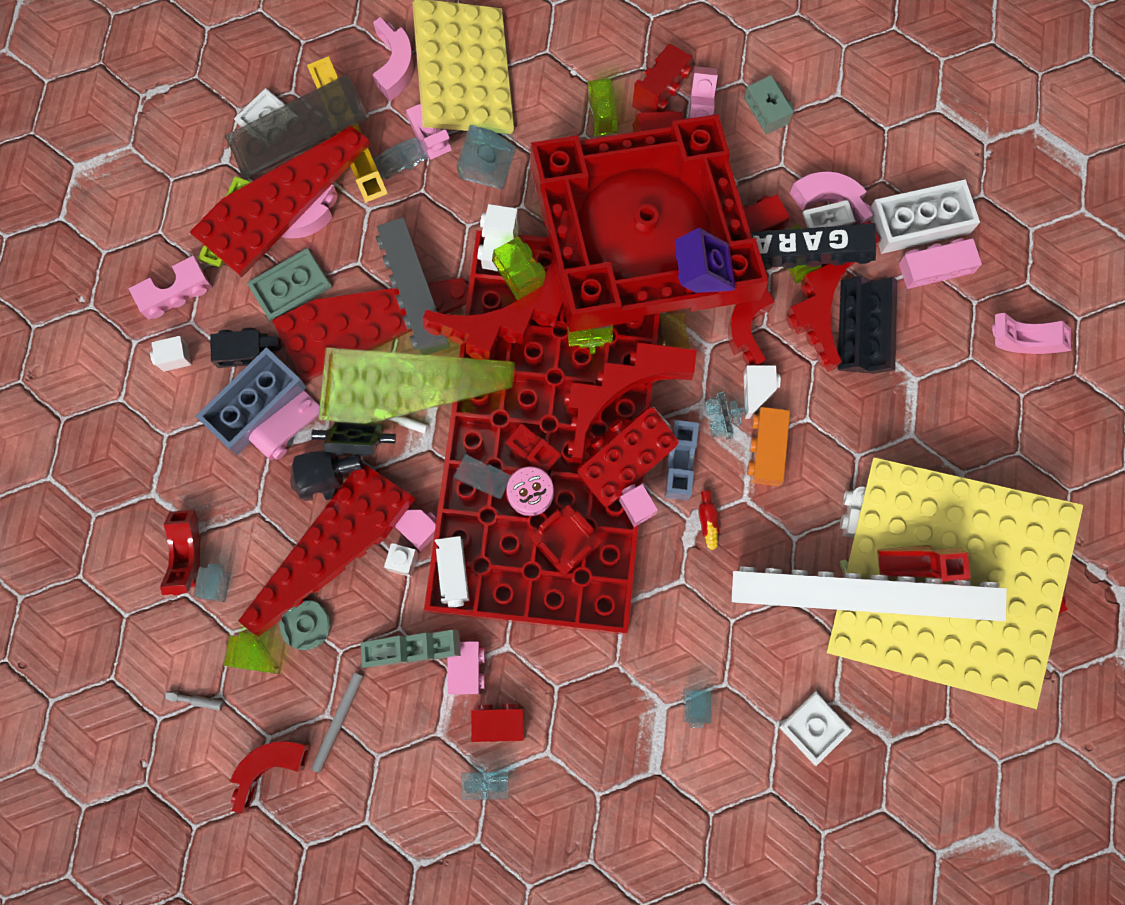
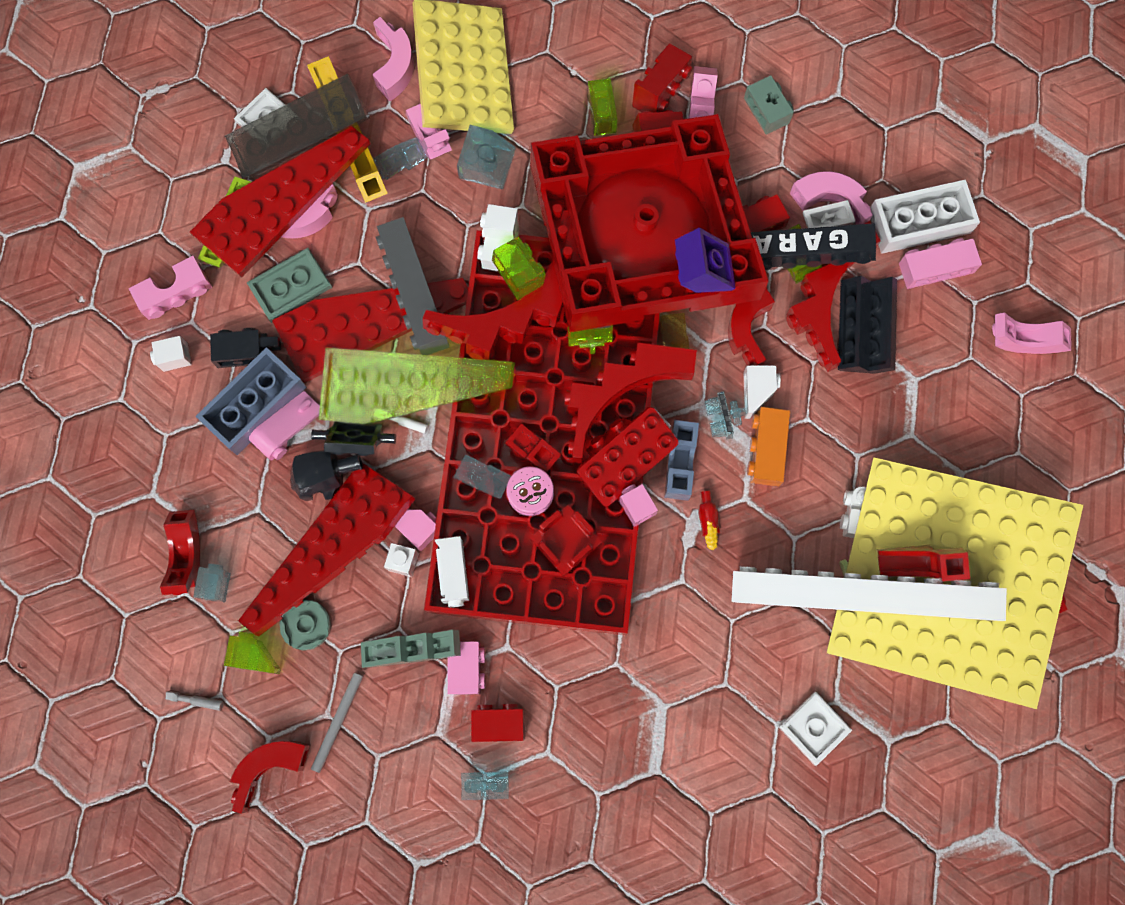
(697, 708): clear light blue brick -> none

